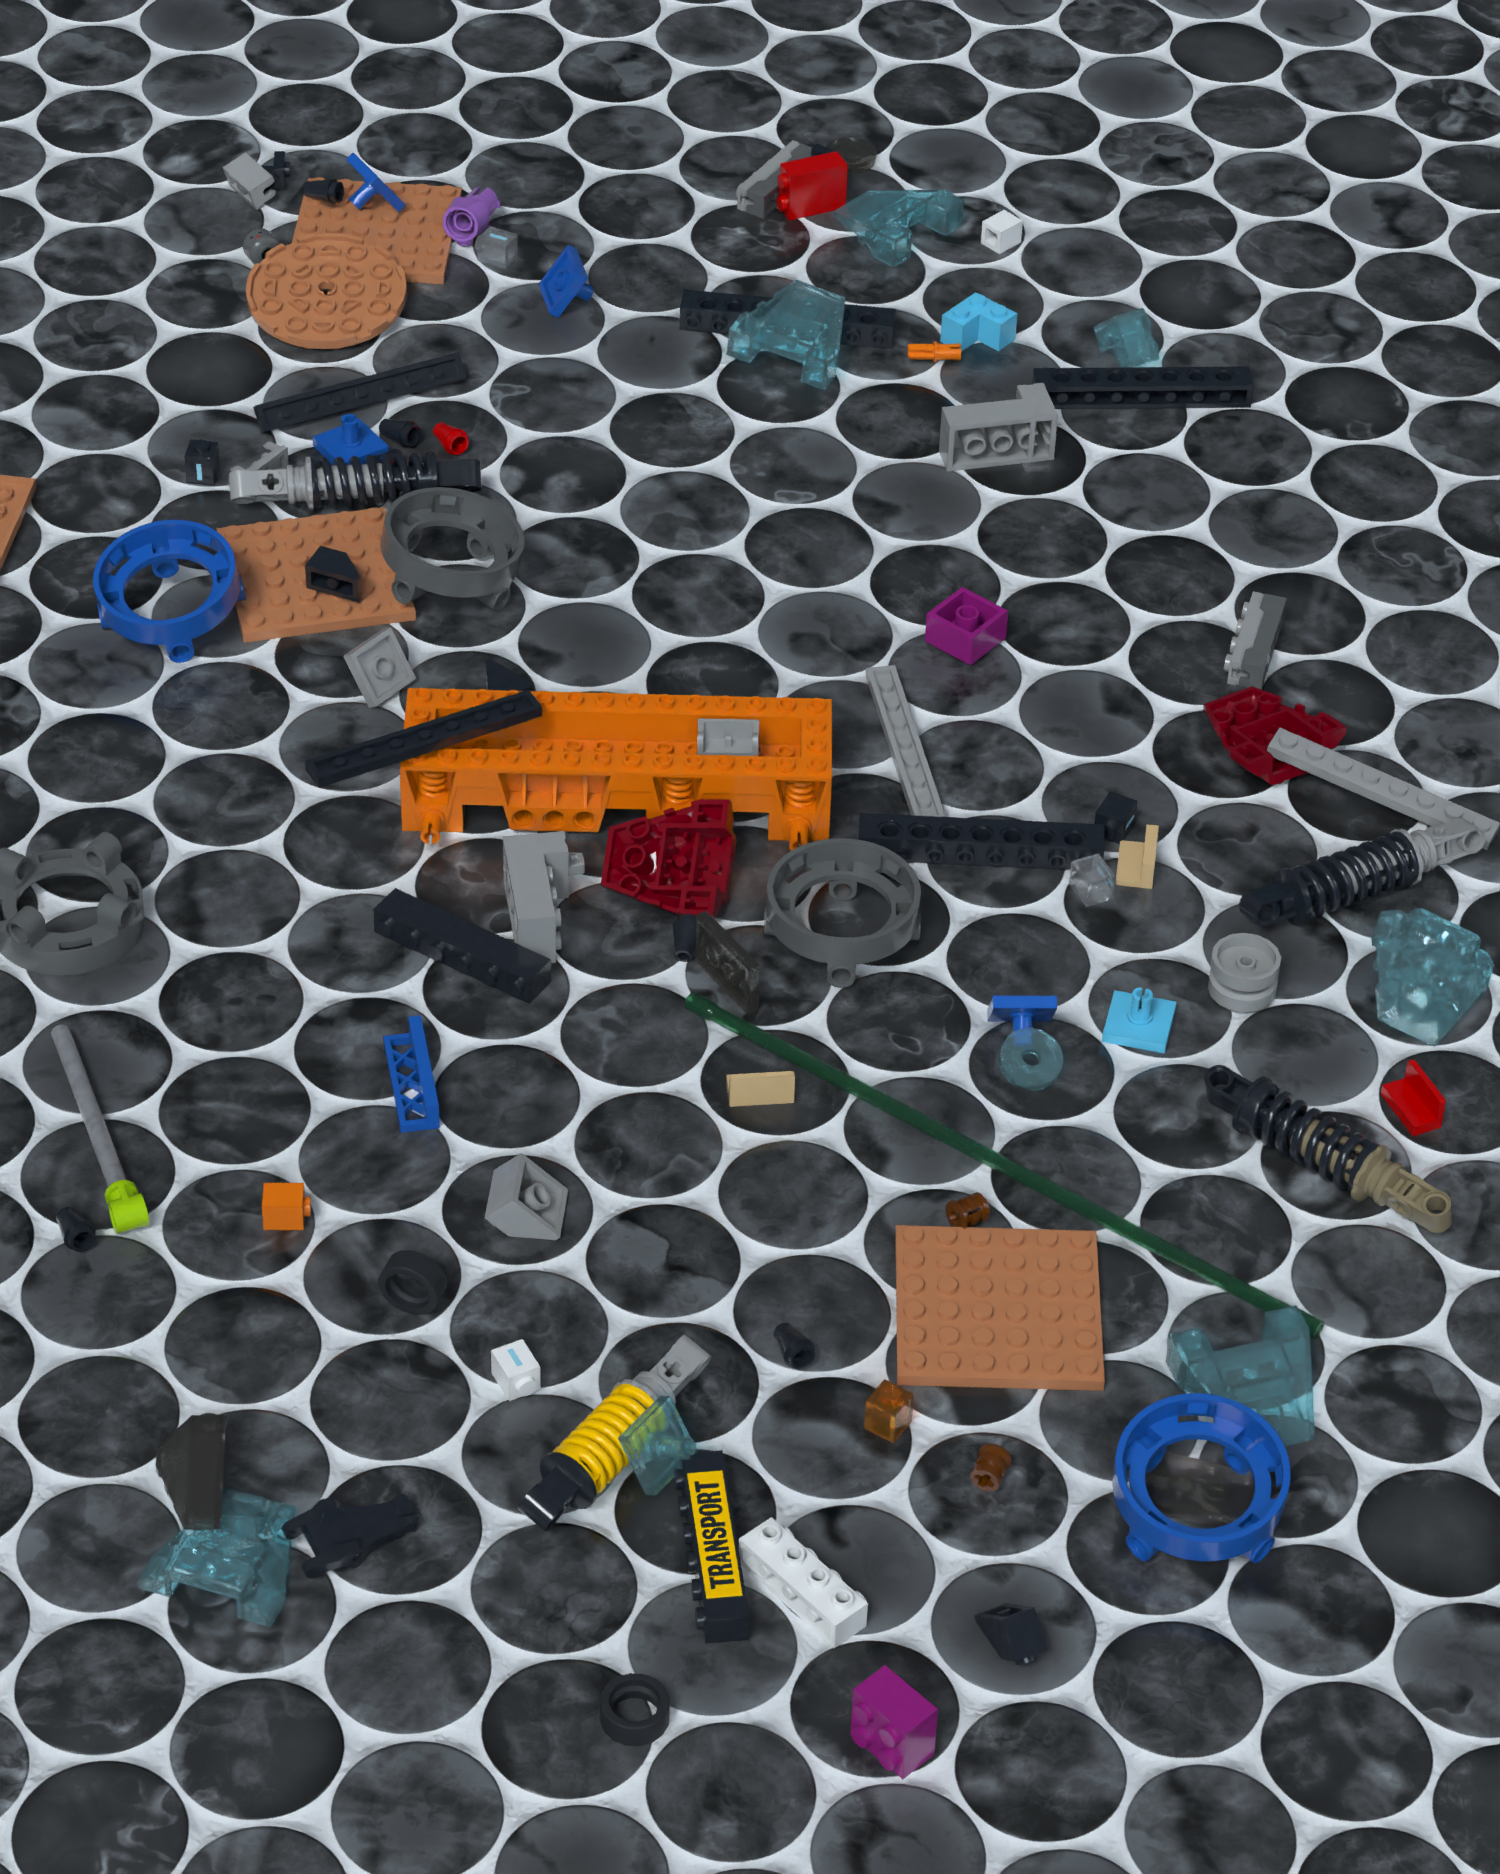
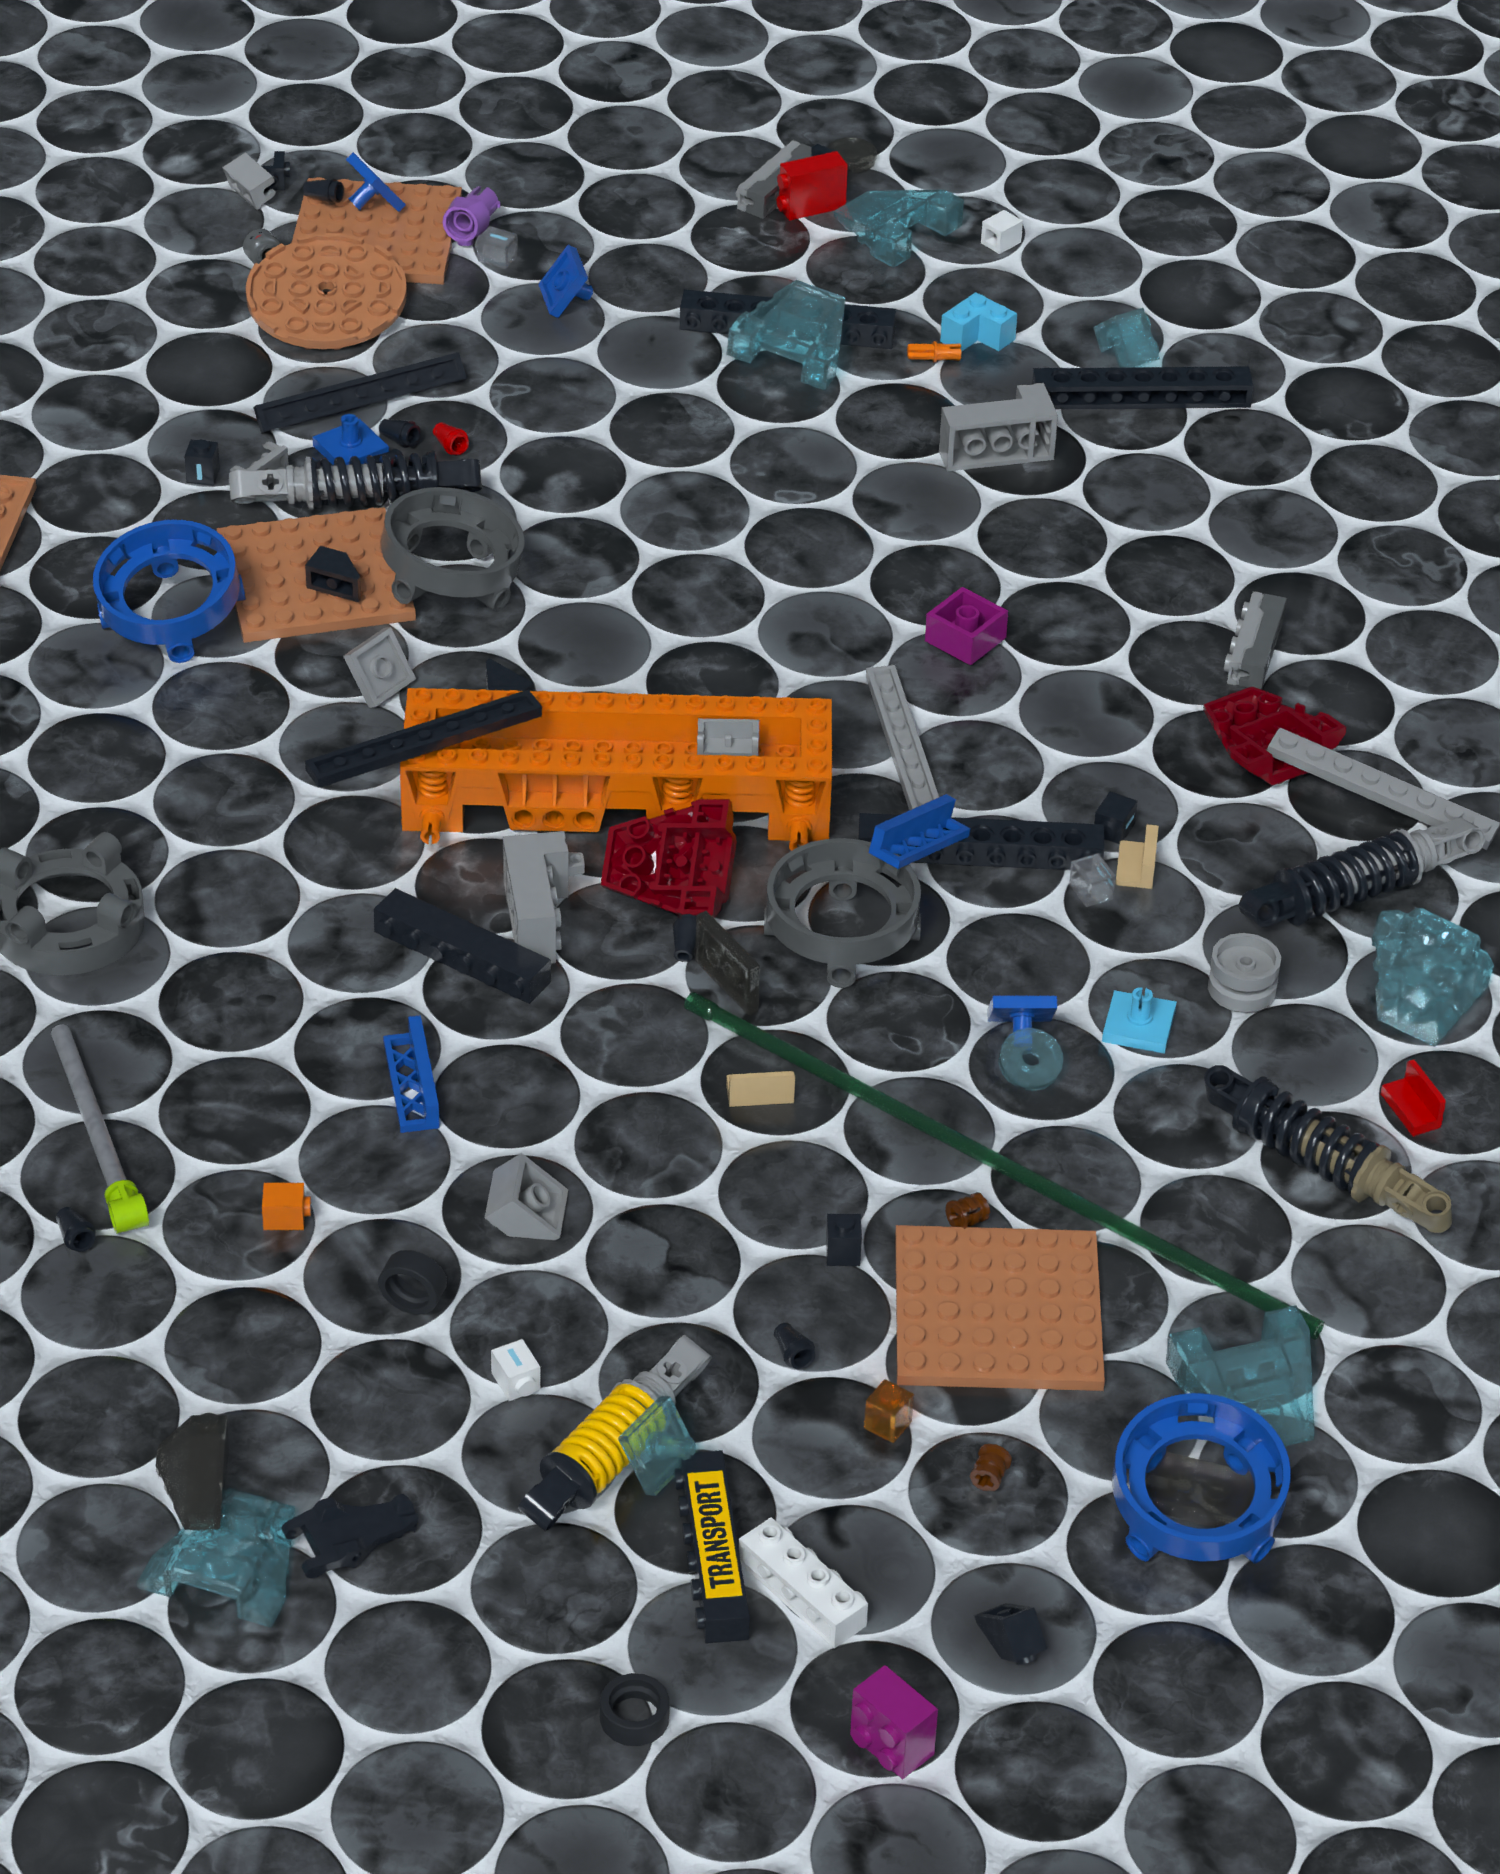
(843, 1240): none -> black brick
(913, 828): none -> blue fence

